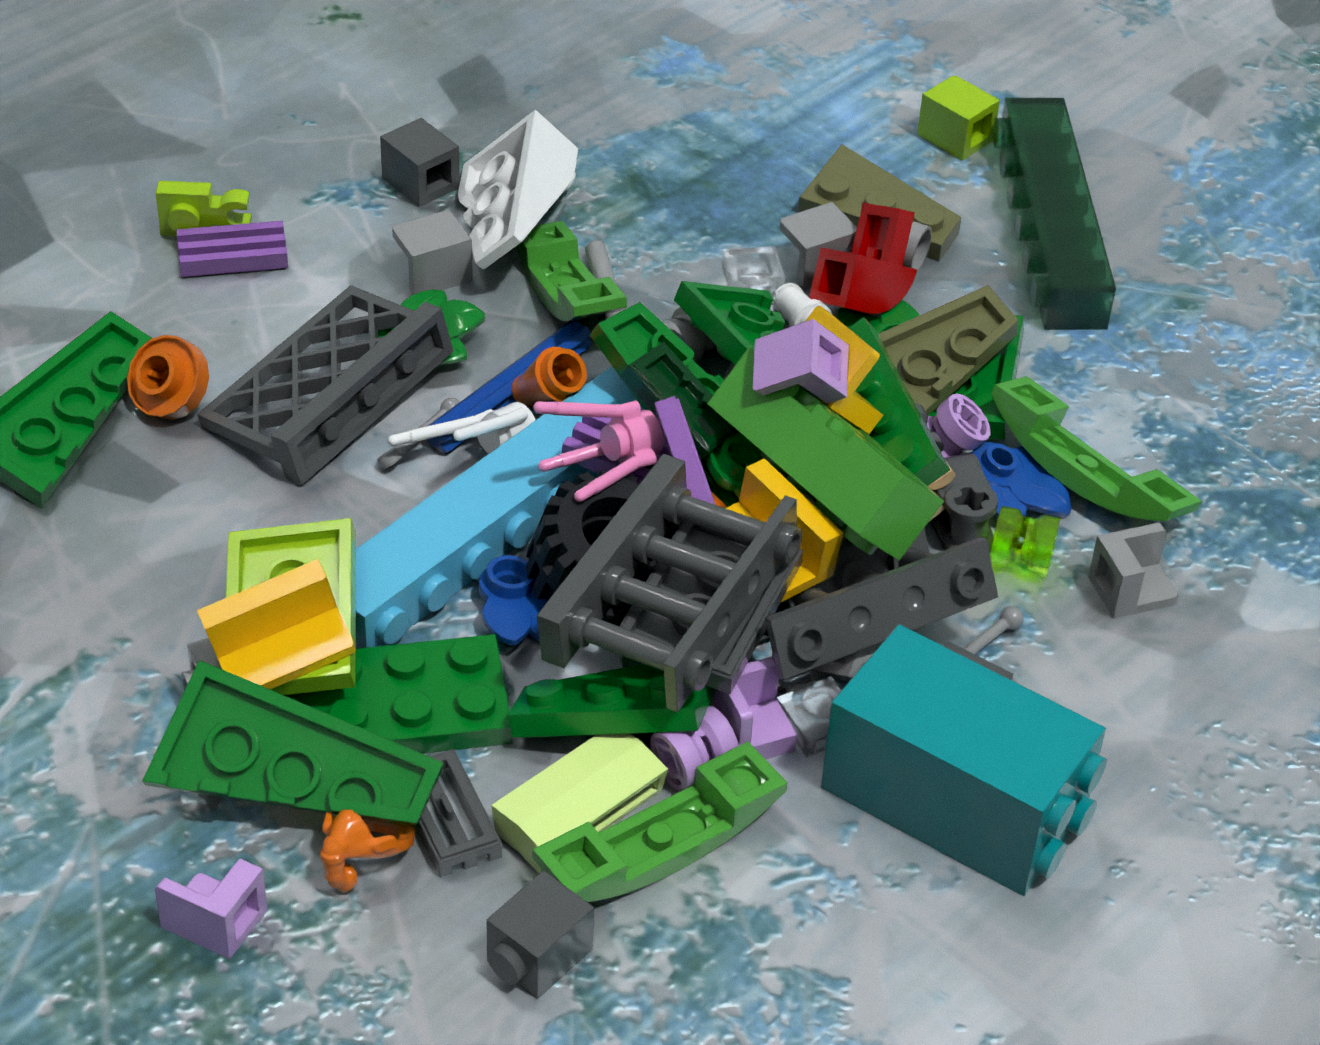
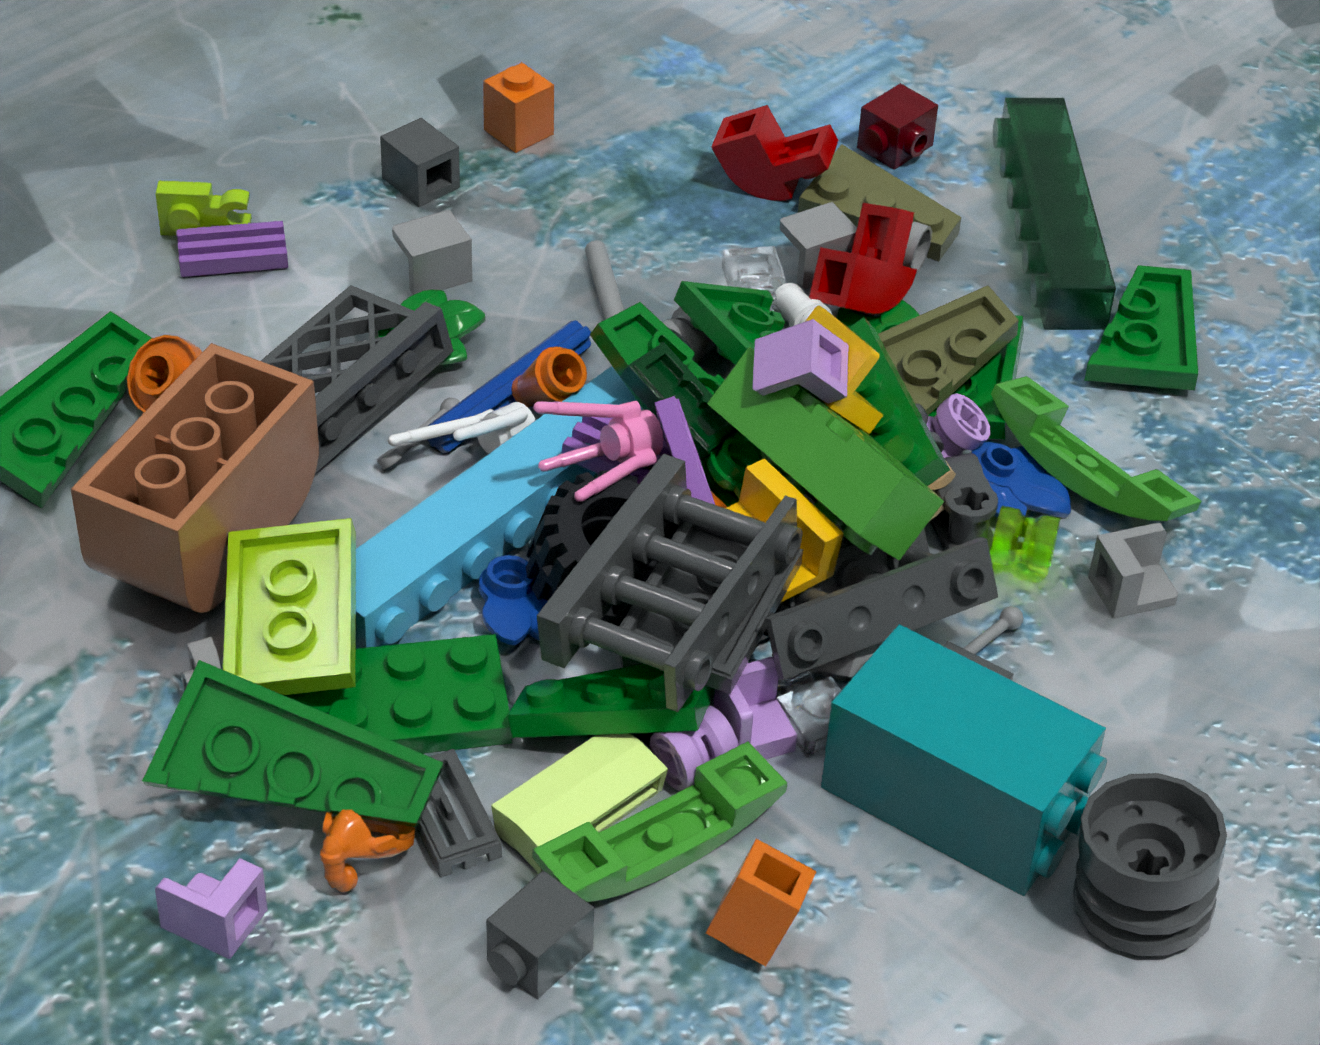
(208, 458): none -> nougat brick
(278, 628): yellow panel -> none
(514, 185): white wedge -> none
(518, 107): none -> orange brick
(562, 279): bright green slope -> none
(761, 902): none -> orange brick
(766, 161): none -> red brick
(897, 126): none -> dark red brick
(958, 117): lime panel -> none
(1149, 864): none -> dark grey wheel
(1150, 334): none -> green wing

